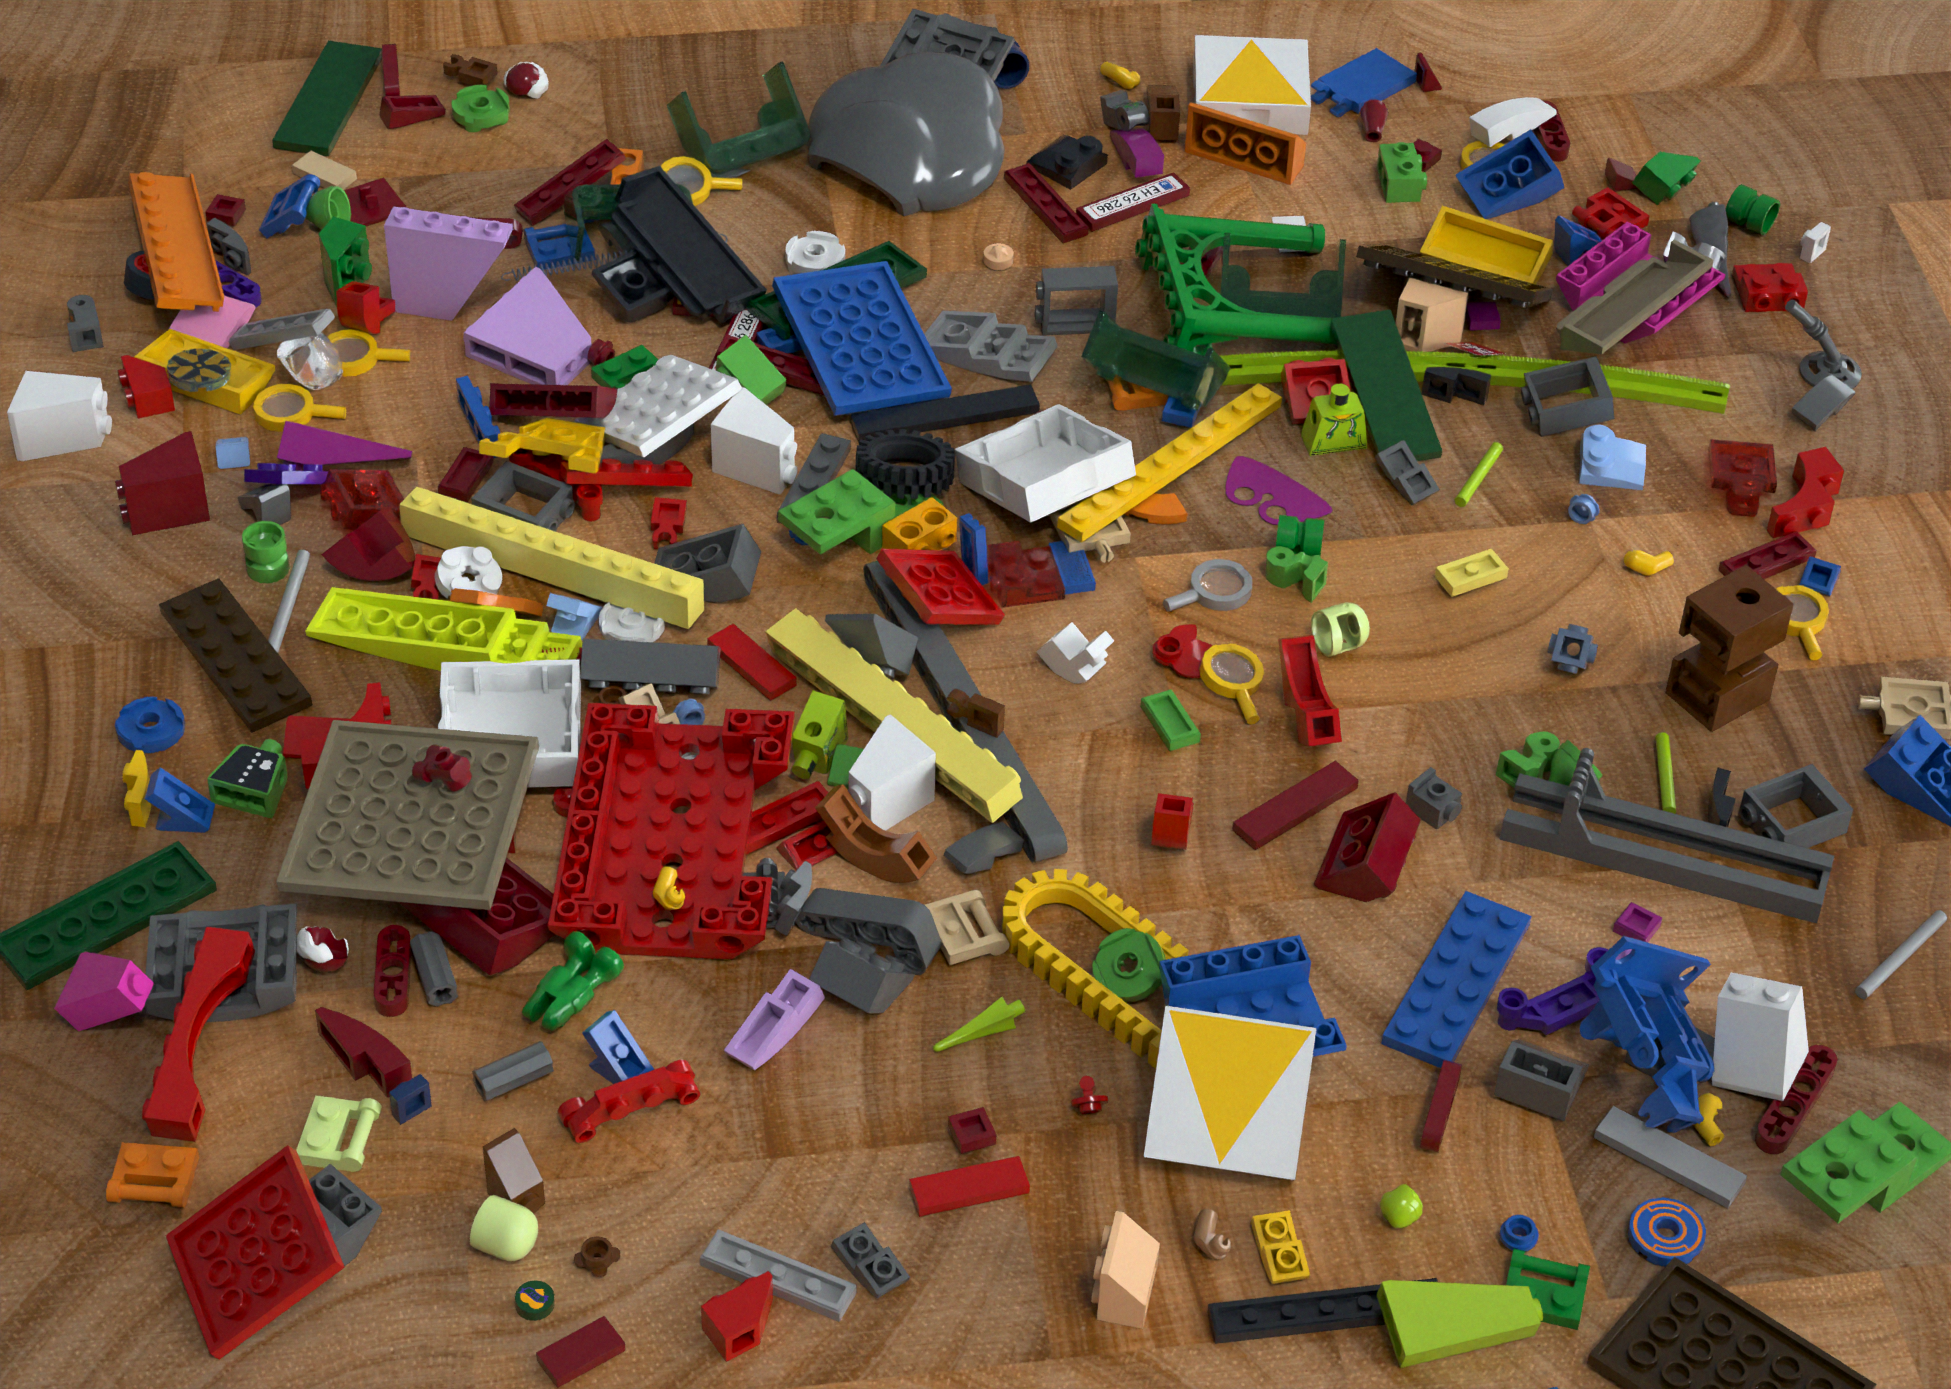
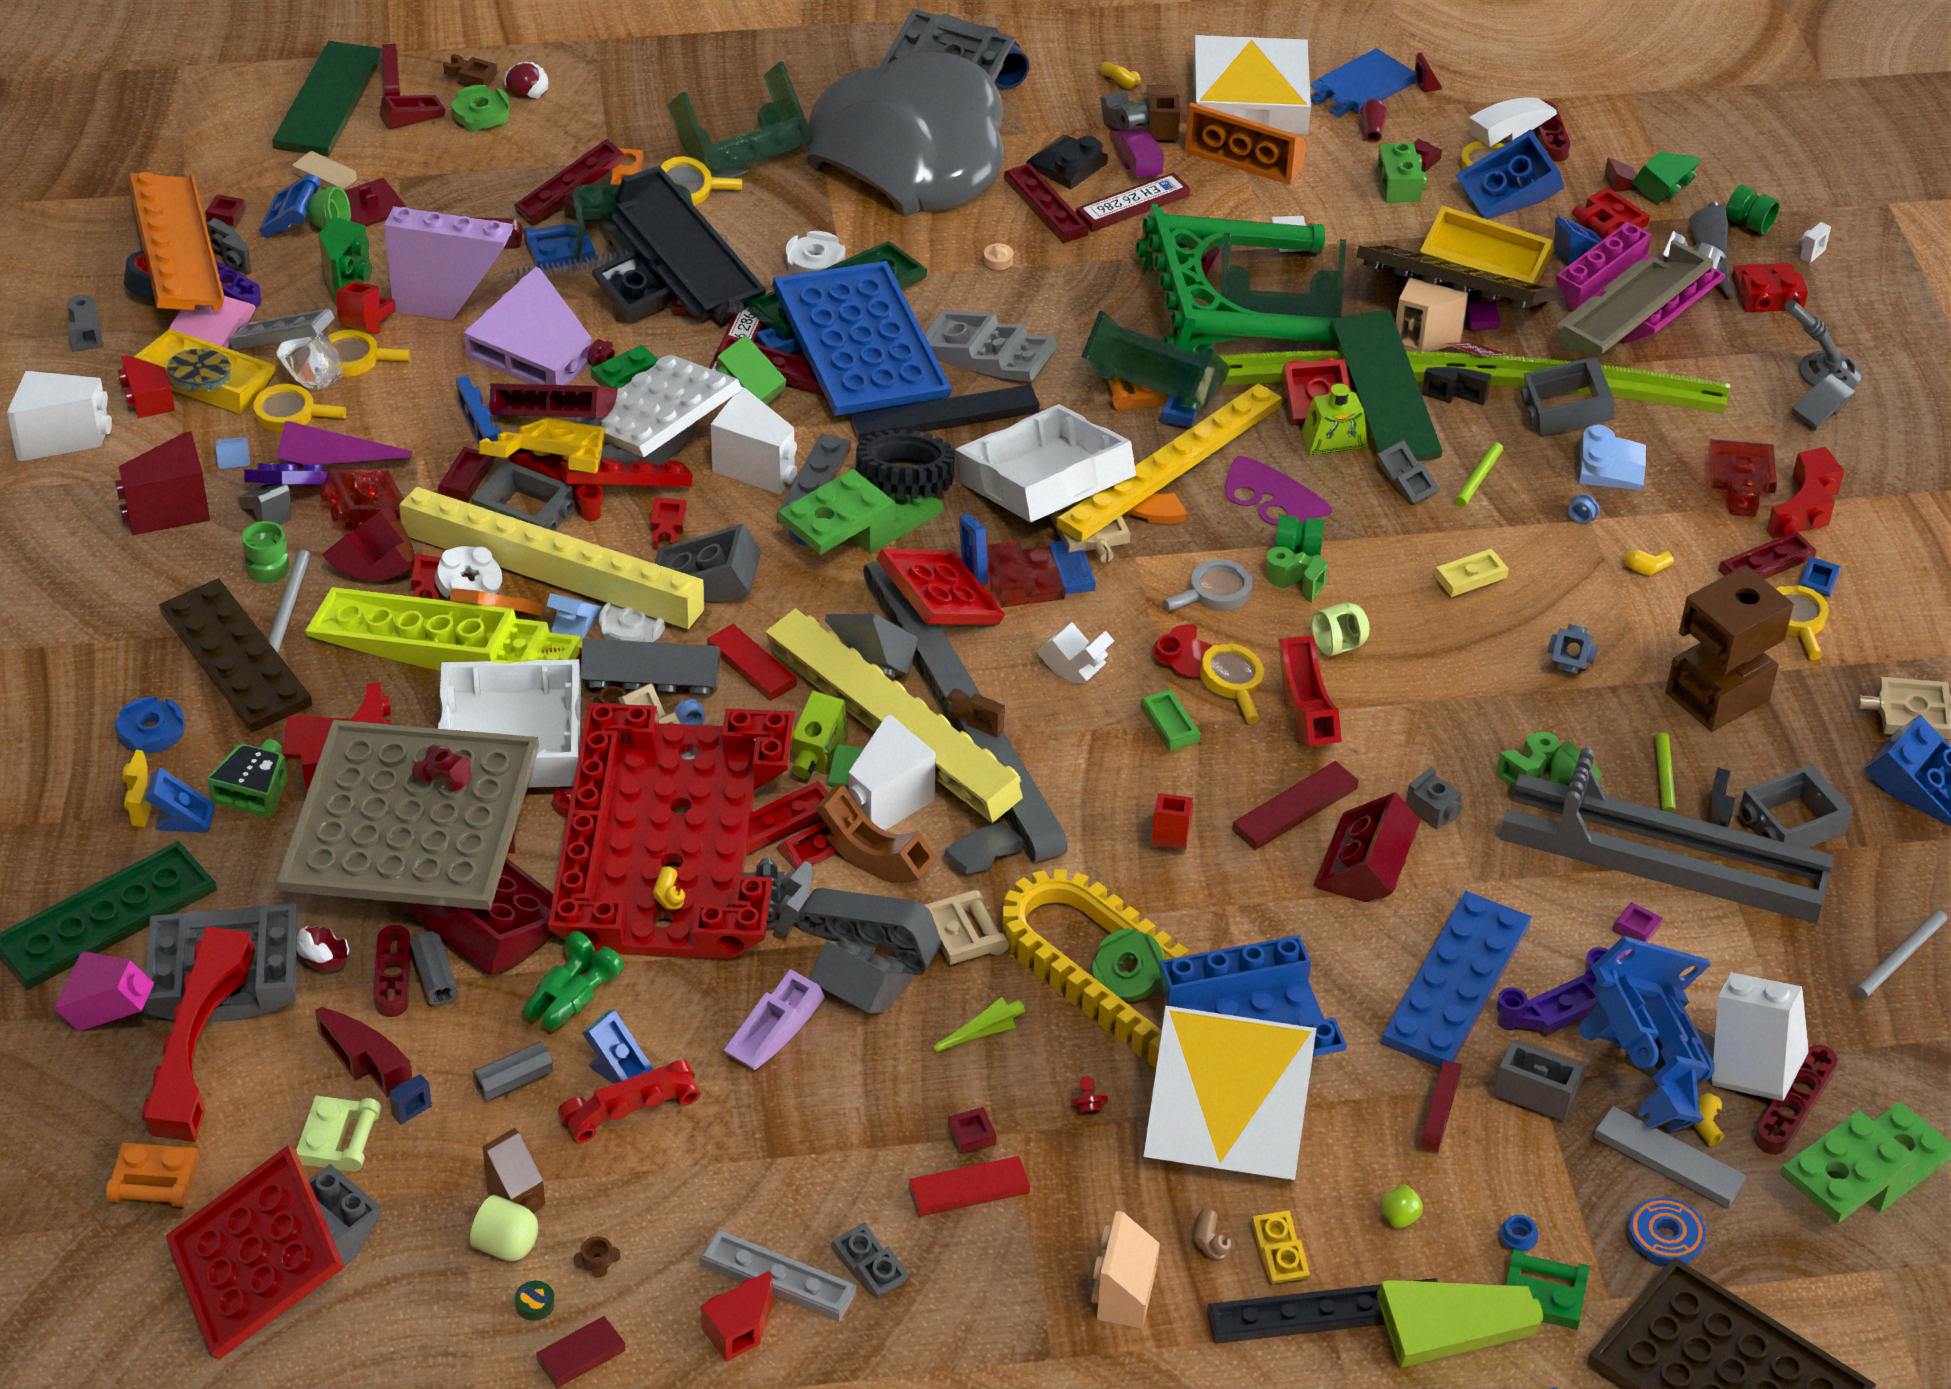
(921, 528): light orange brick -> none
(1070, 279): dark grey window -> none

